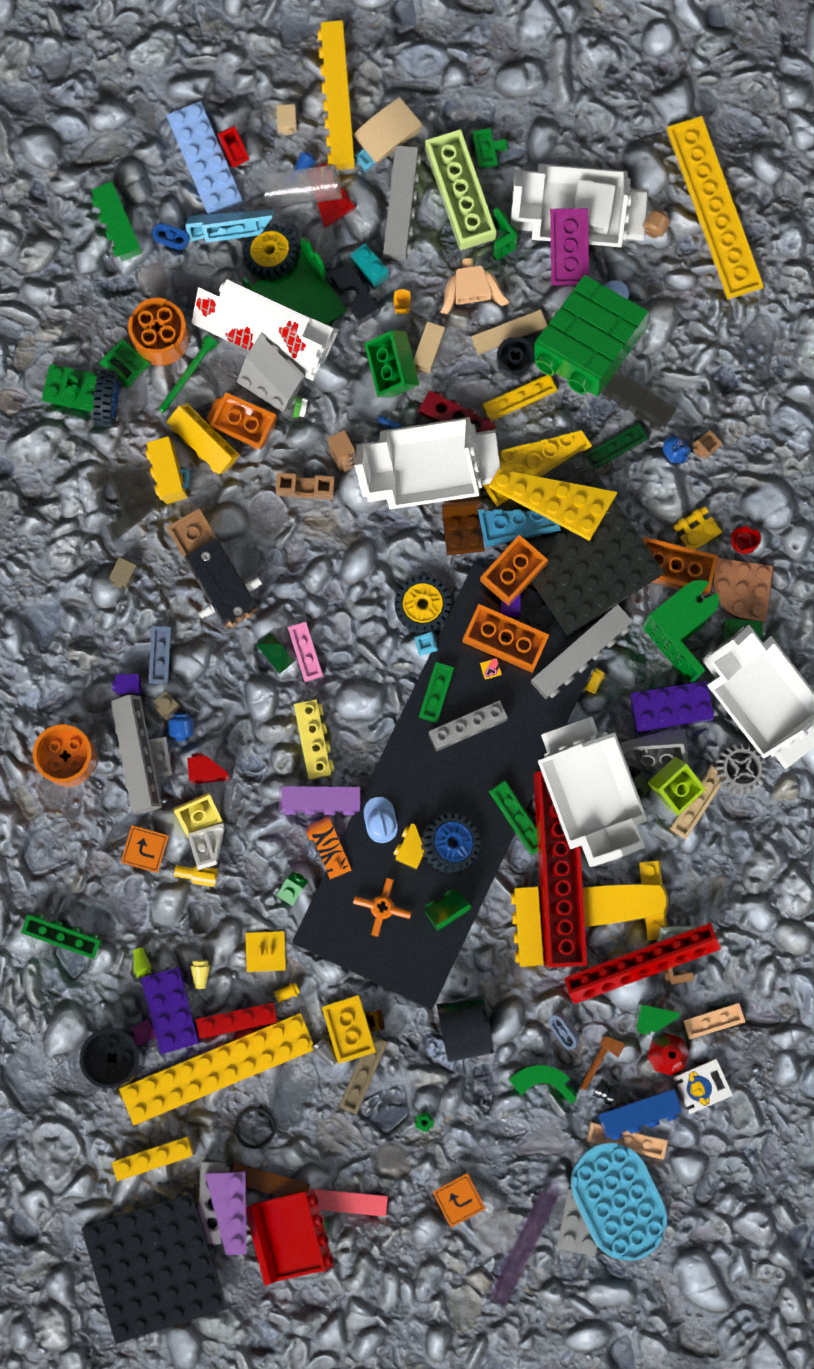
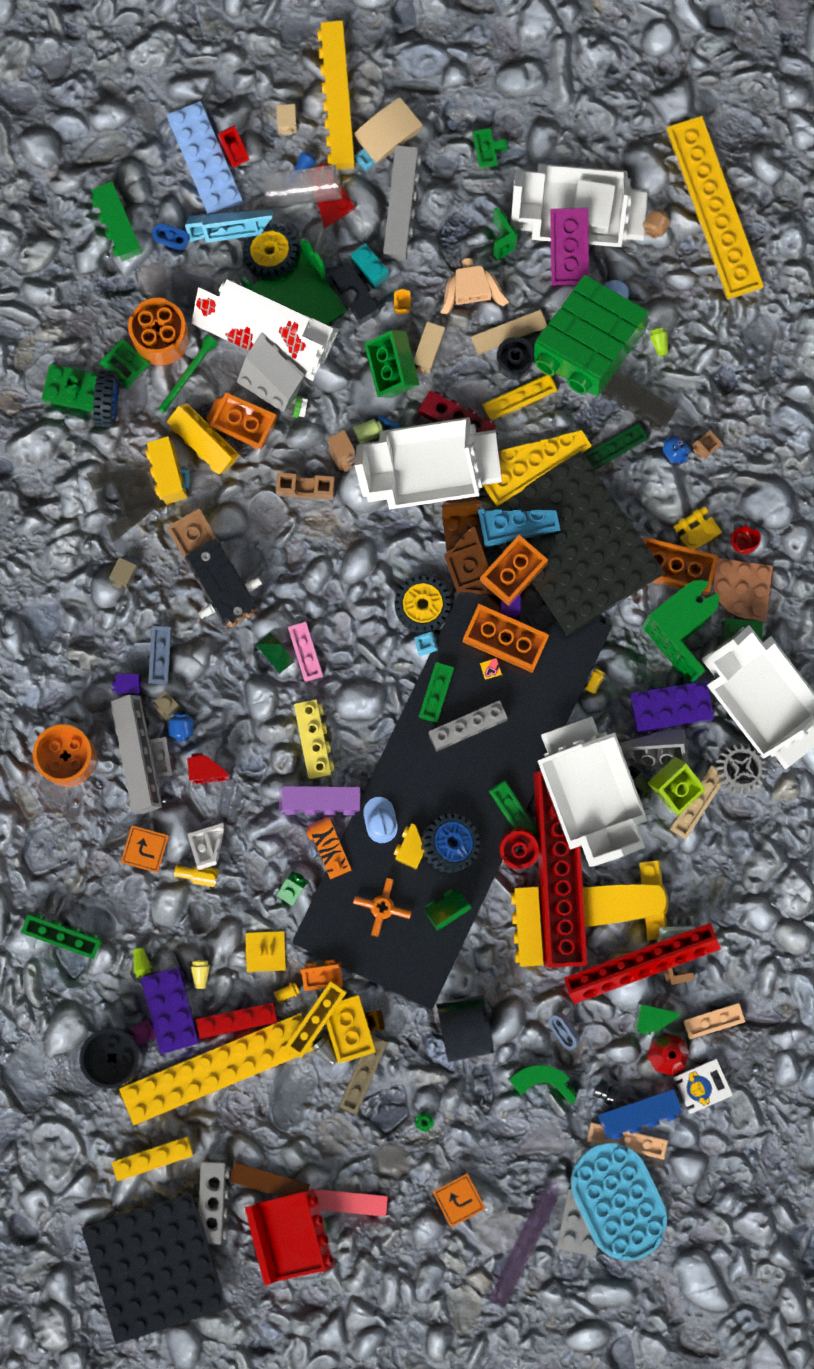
(198, 814): light yellow slope -> none
(229, 1203): medium lavender wedge -> none
(237, 1129): black tyre -> none
(315, 1019): none -> yellow brick
(320, 975): none -> orange bracket
(367, 431): none -> yellowish green brick
(460, 189): yellowish green brick -> none
(468, 563): none -> reddish brown wing
(523, 858): none -> red brick
(565, 503): yellow wing -> none
(584, 649): light grey brick -> none
(607, 1044): dark orange piece -> none
(660, 341): none -> lime cone

